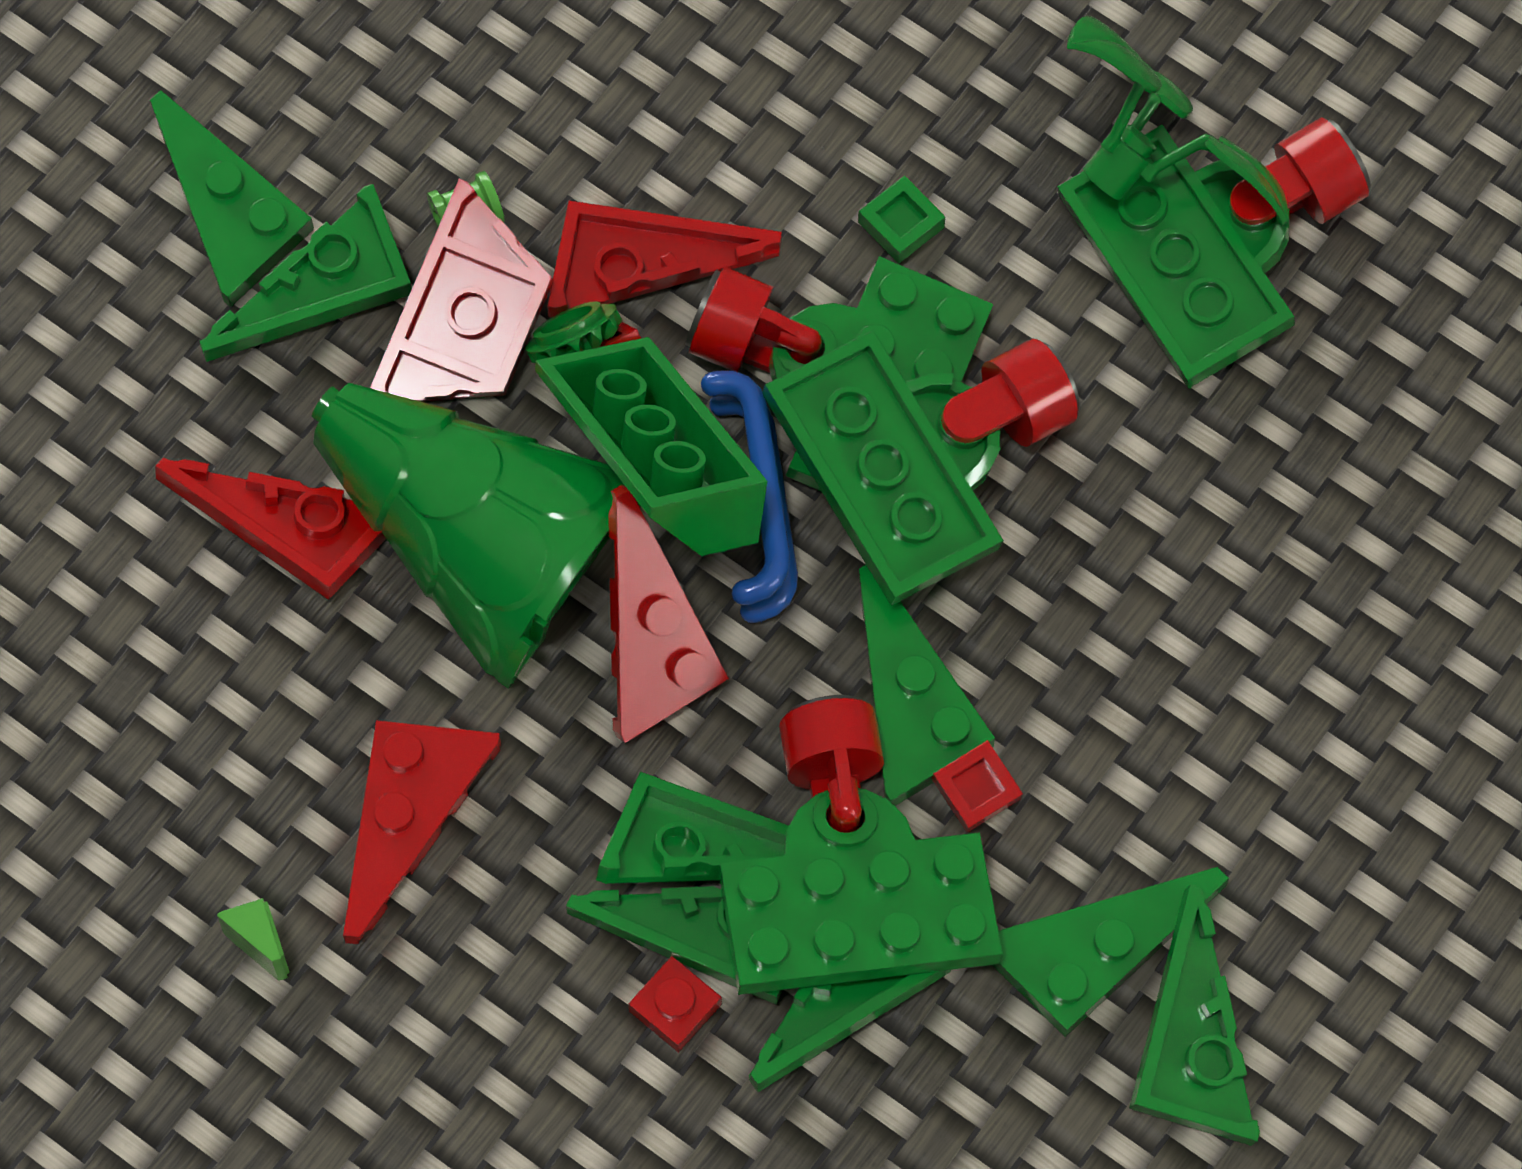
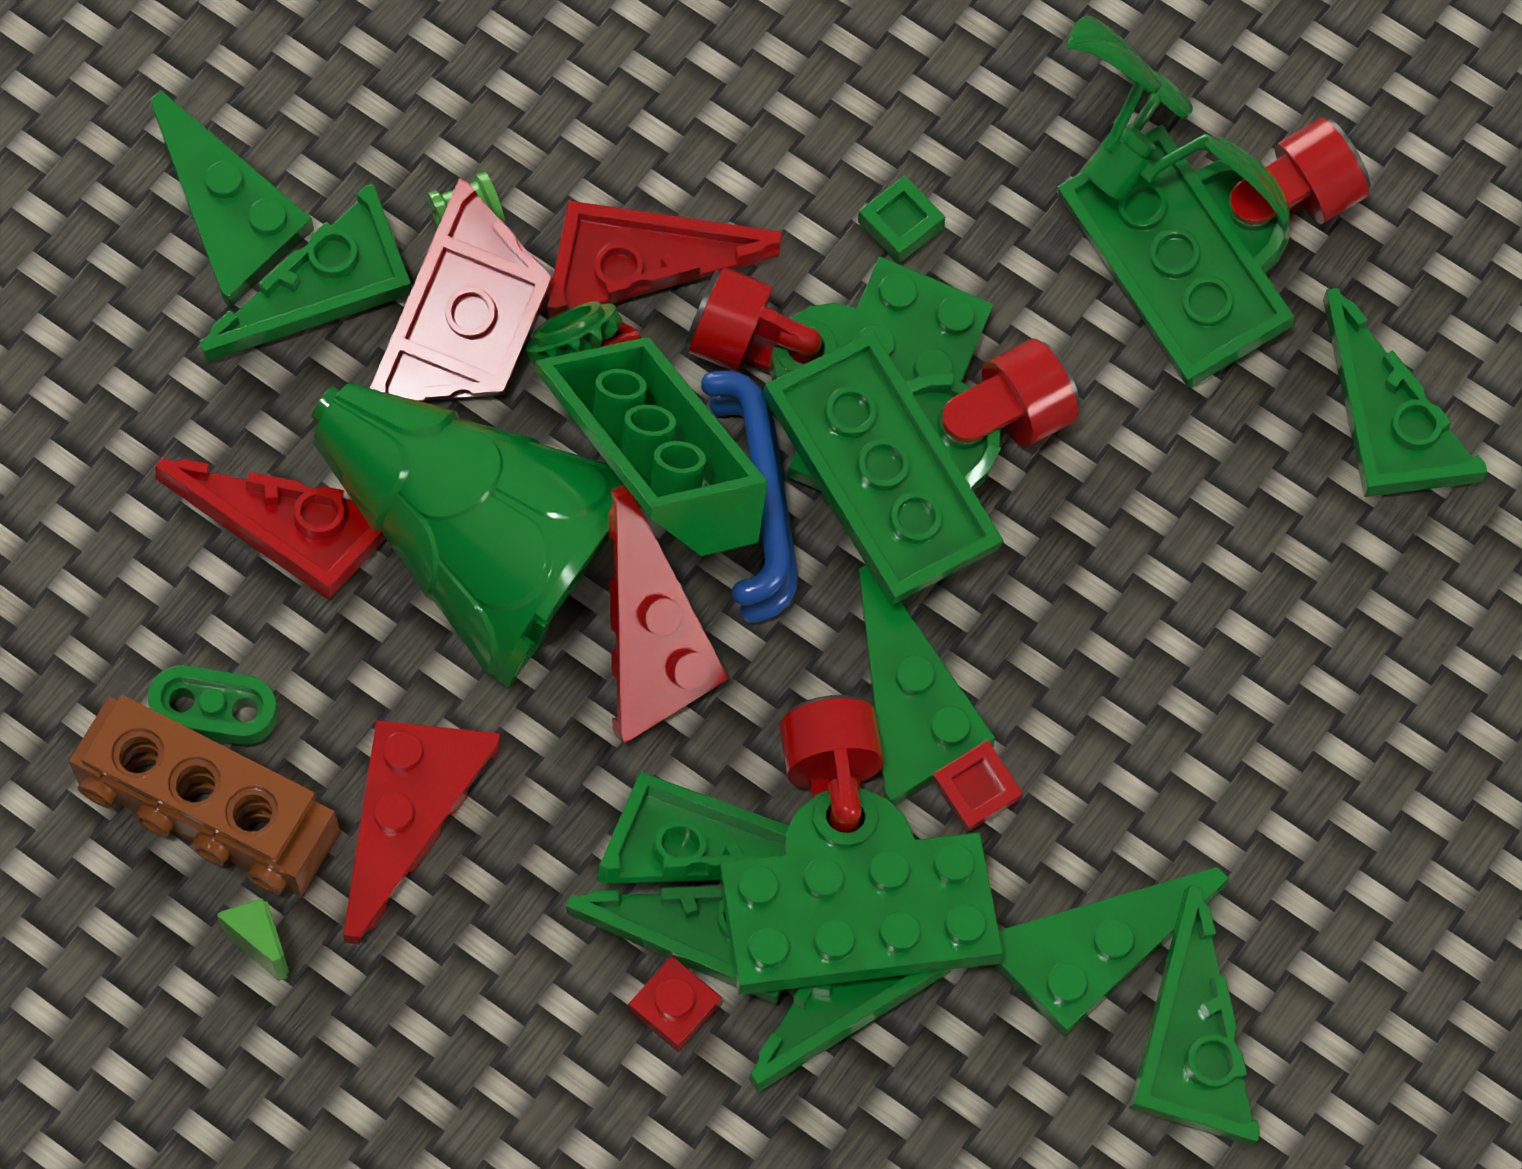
(187, 764): none -> dark orange brick
(216, 703): none -> green plate
(1395, 430): none -> green wing

